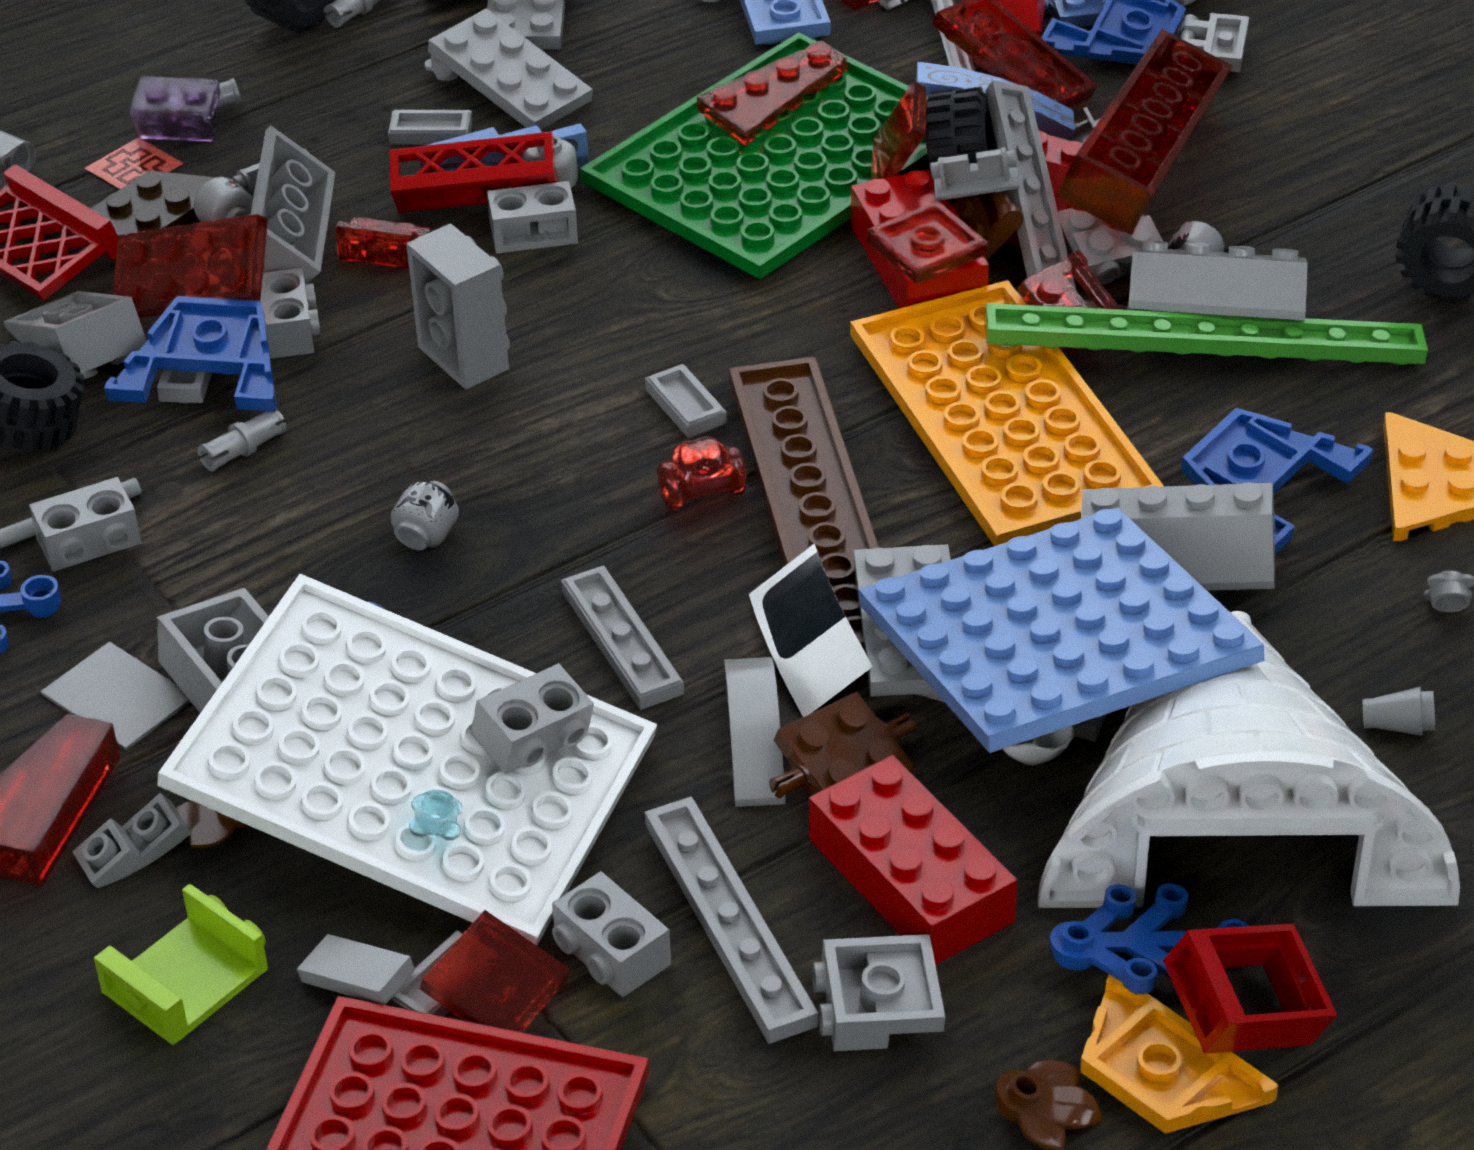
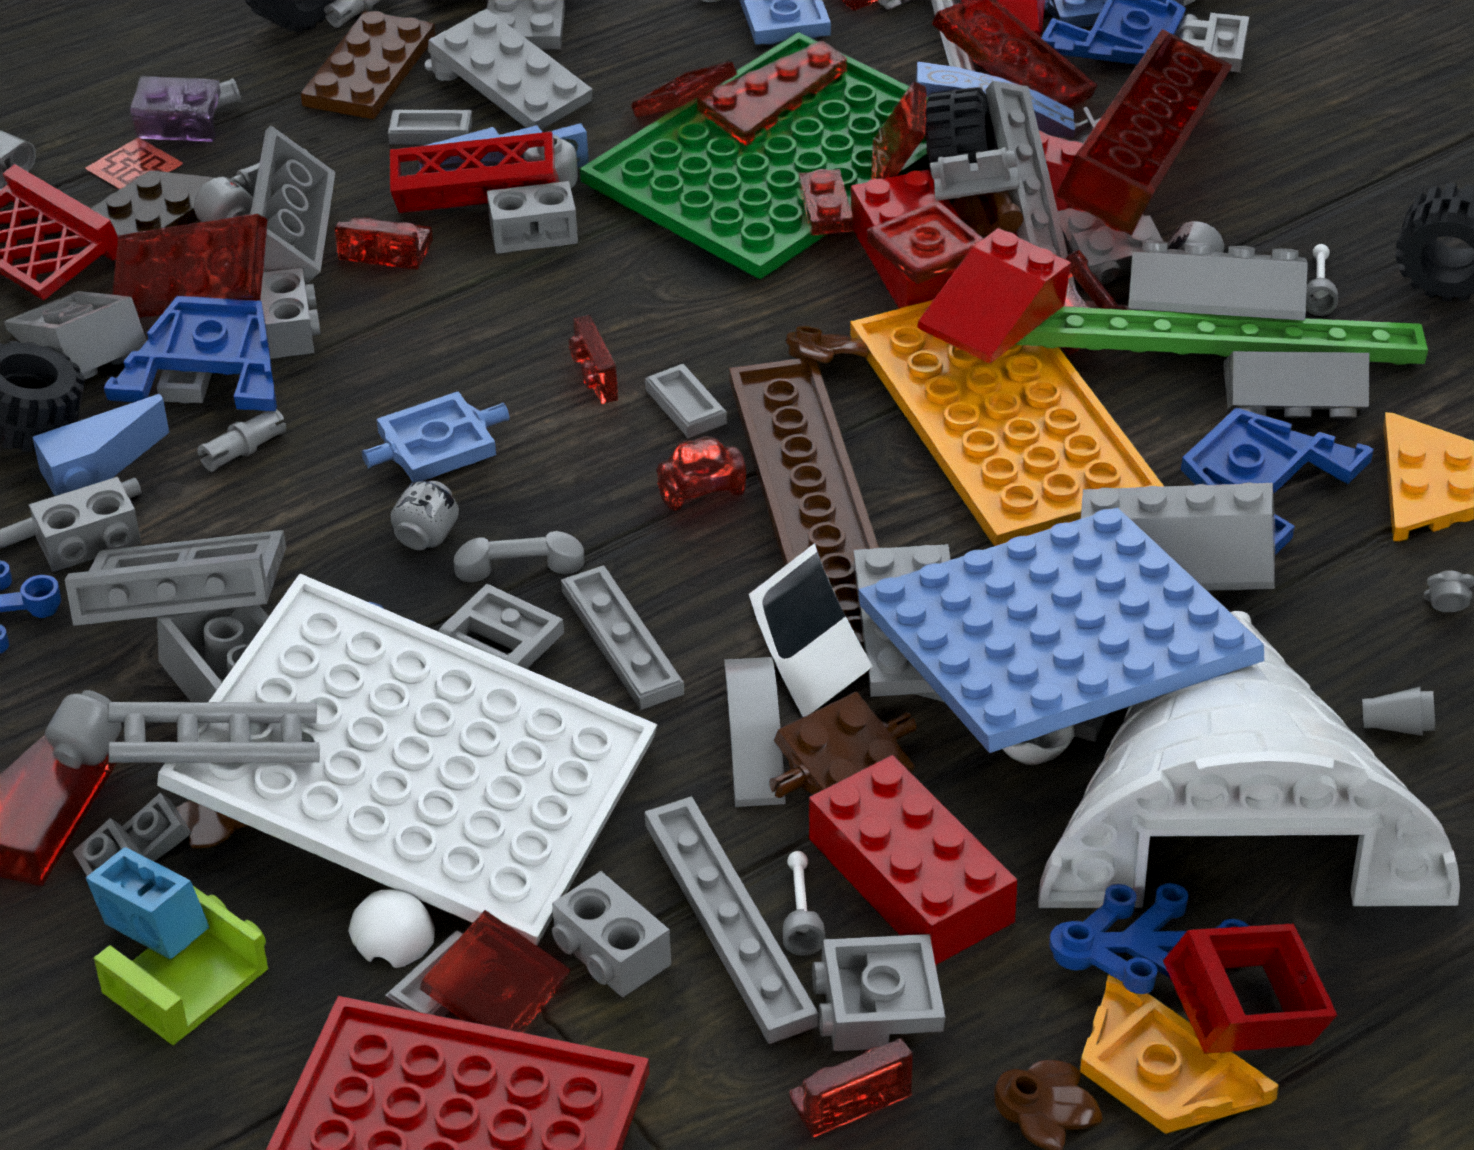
(82, 730): none -> light grey head
(100, 444): none -> medium blue slope
(118, 691): light grey window -> none
(147, 902): none -> dark azure brick
(176, 578): none -> light grey window
(189, 750): none -> light grey bar
(356, 969): light grey tile -> none
(368, 64): none -> reddish brown plate
(392, 927): none -> white hair
(436, 436): none -> medium blue plate
(436, 804): clear light blue plate -> none
(458, 305): light grey brick -> none
(474, 557): none -> light grey bar
(506, 621): none -> light grey plate
(532, 718): light grey brick -> none
(596, 362): none -> clear red plate
(683, 89): none -> clear red tile
(802, 920): none -> light grey hinge
(811, 343): none -> reddish brown plate
(825, 202): none -> clear red plate
(854, 1087): none -> clear red bracket
(997, 296): none -> red slope
(1298, 382): none -> light grey slope
(1324, 291): none -> light grey hinge

